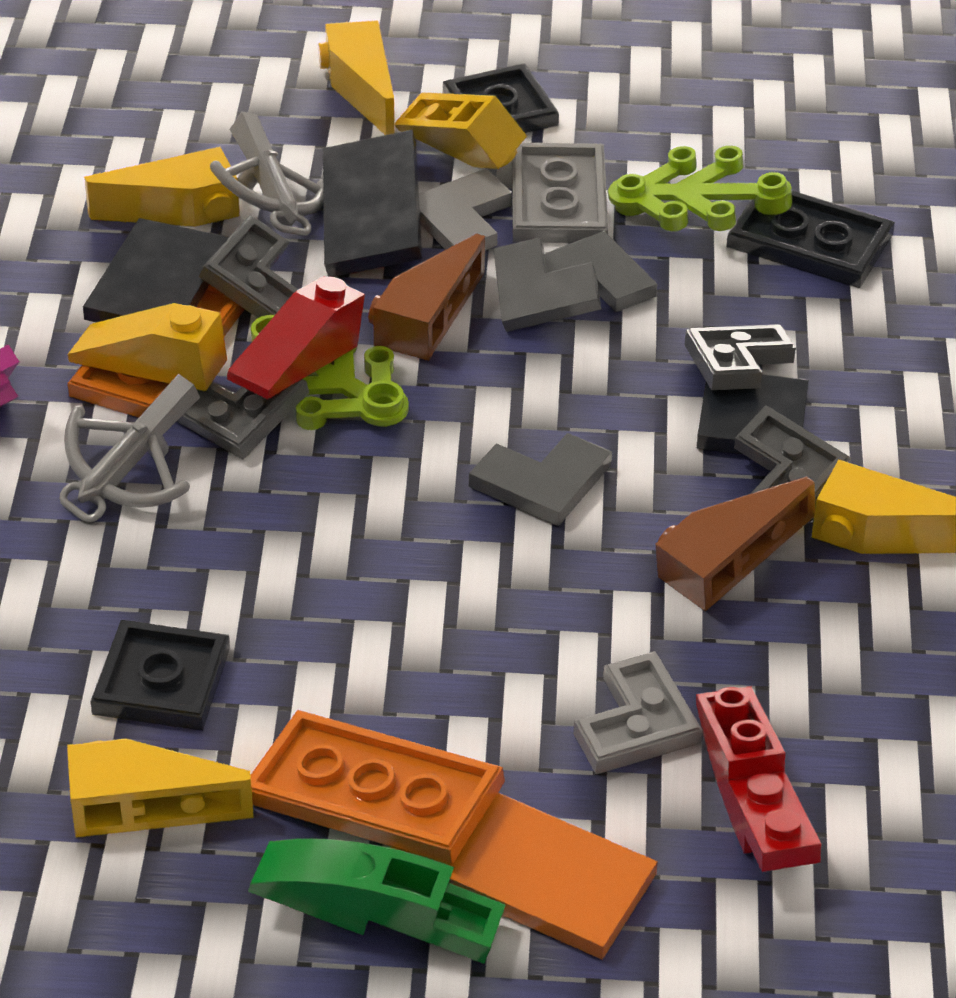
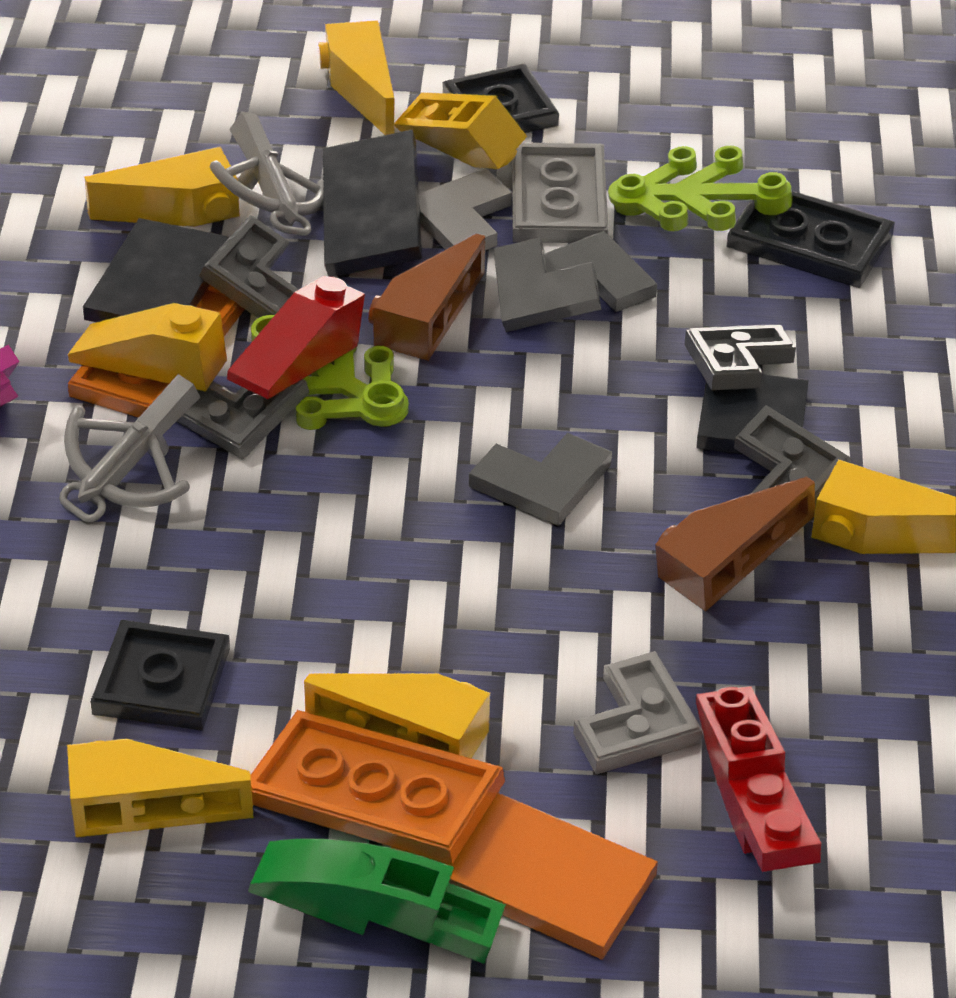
(405, 706): none -> yellow slope

